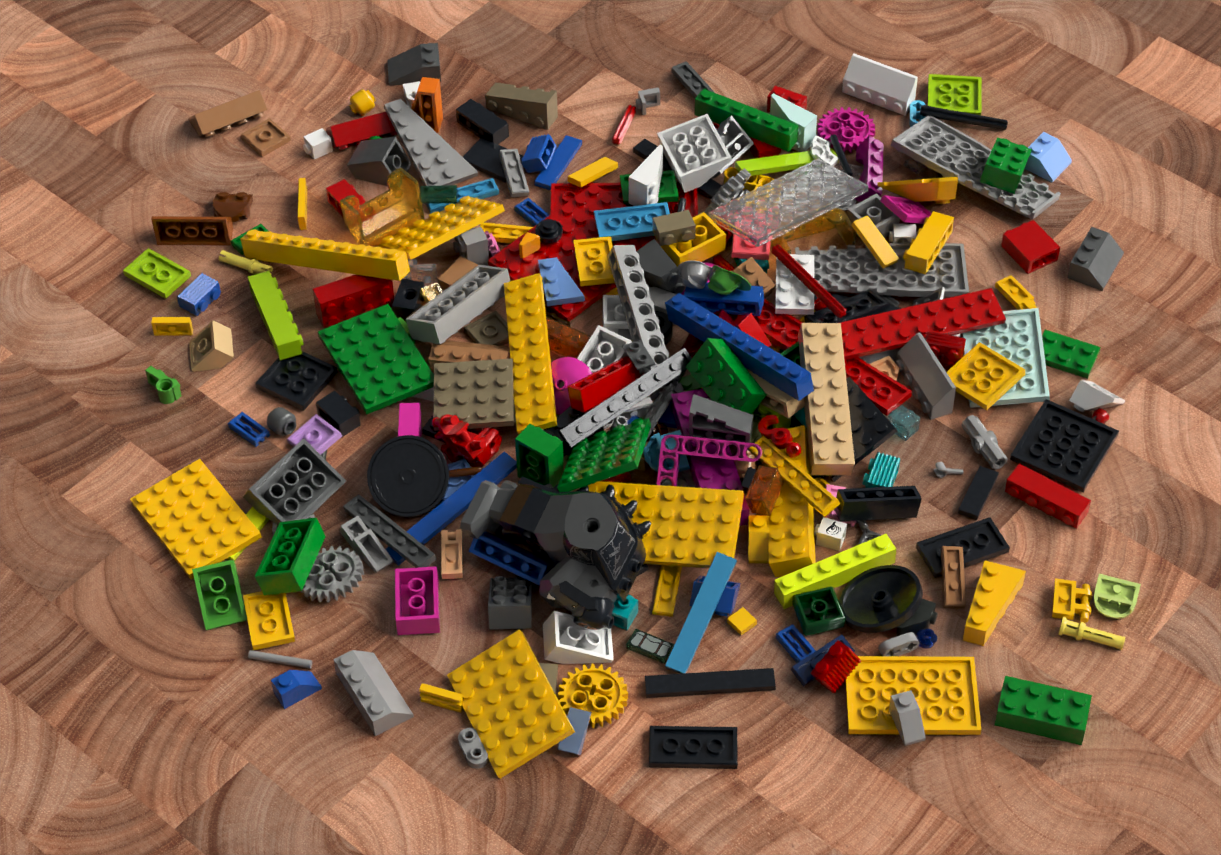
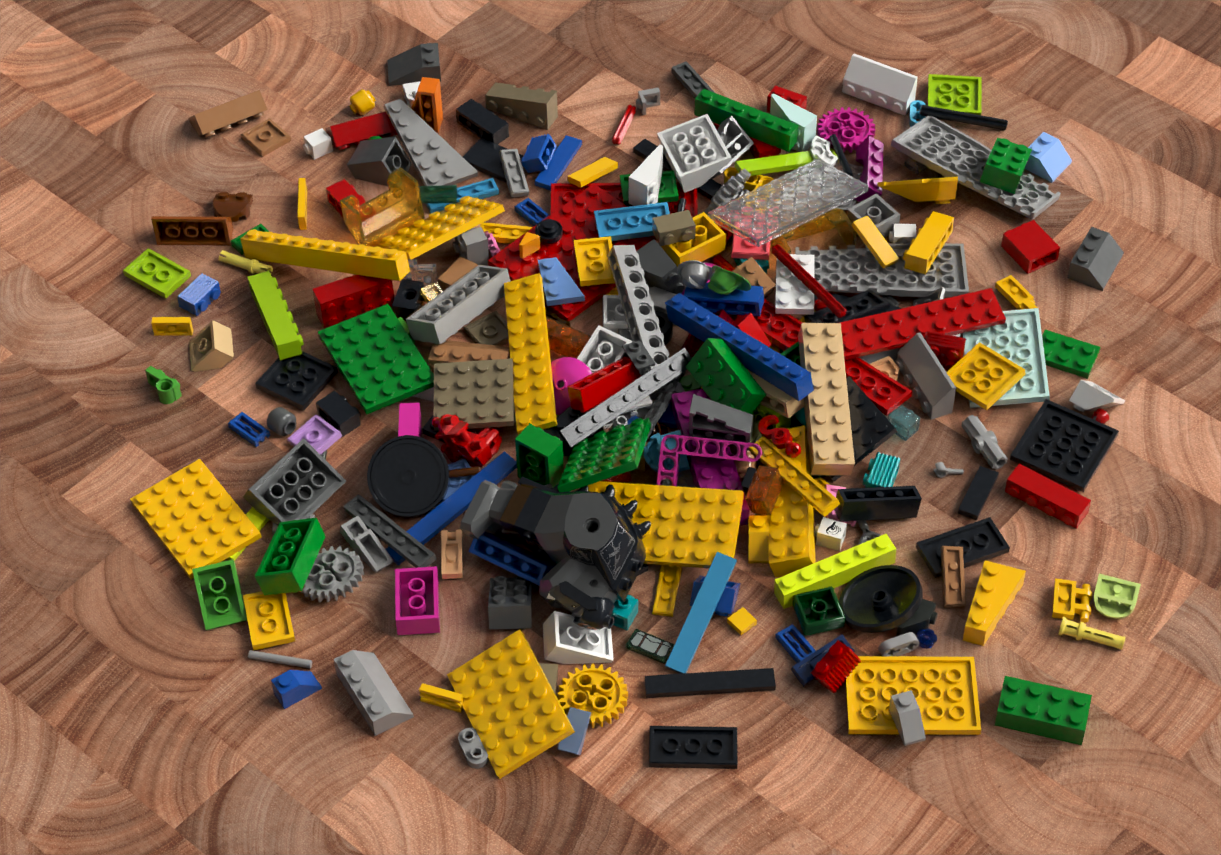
(906, 209): dark pink tile -> none

